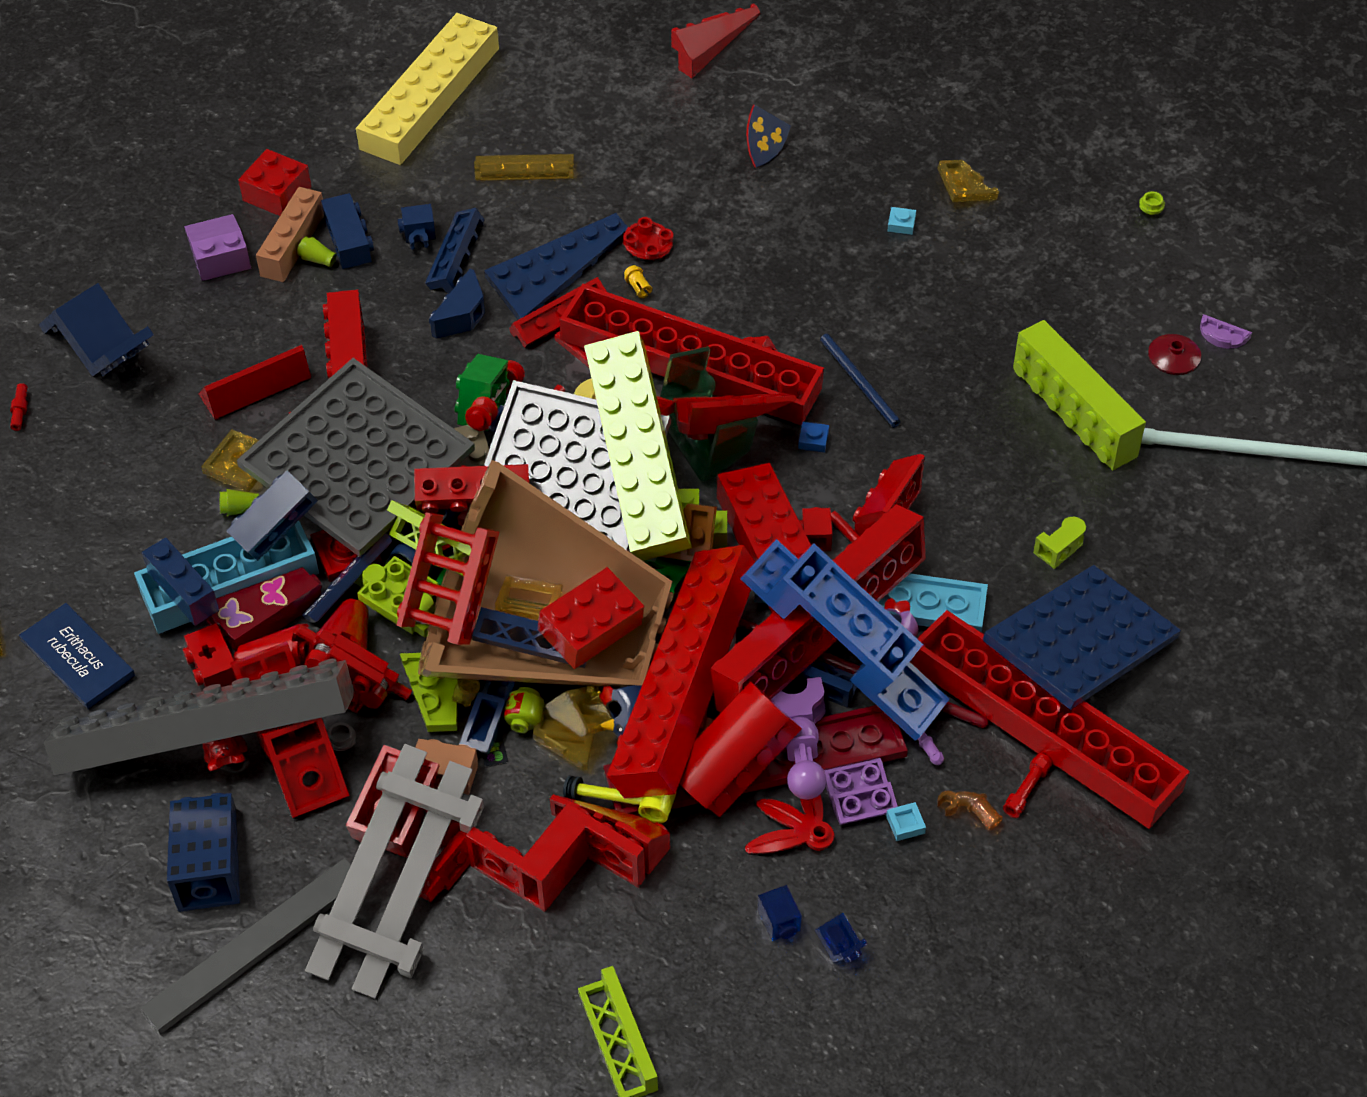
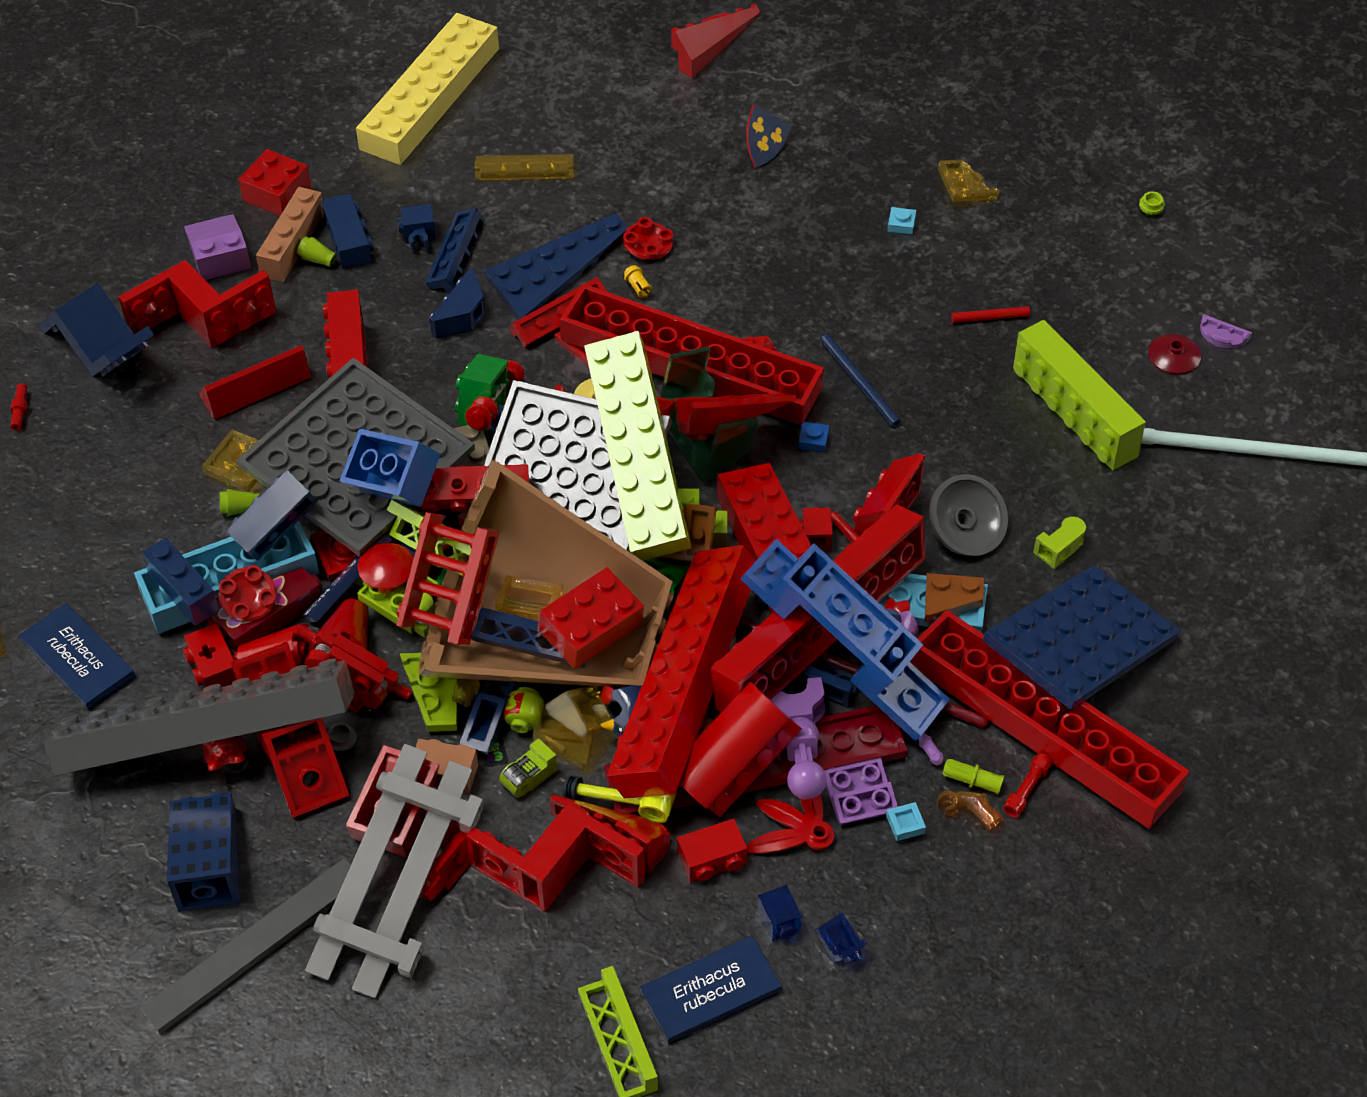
(187, 293): none -> red bracket
(247, 593): none -> red dish
(385, 566): none -> red dish
(390, 467): none -> blue brick
(529, 769): none -> lime leg
(710, 989): none -> dark blue tile
(712, 851): none -> red brick
(952, 594): none -> dark orange wing
(973, 775): none -> lime axle
(979, 507): none -> dark grey dish
(992, 314): none -> red bar

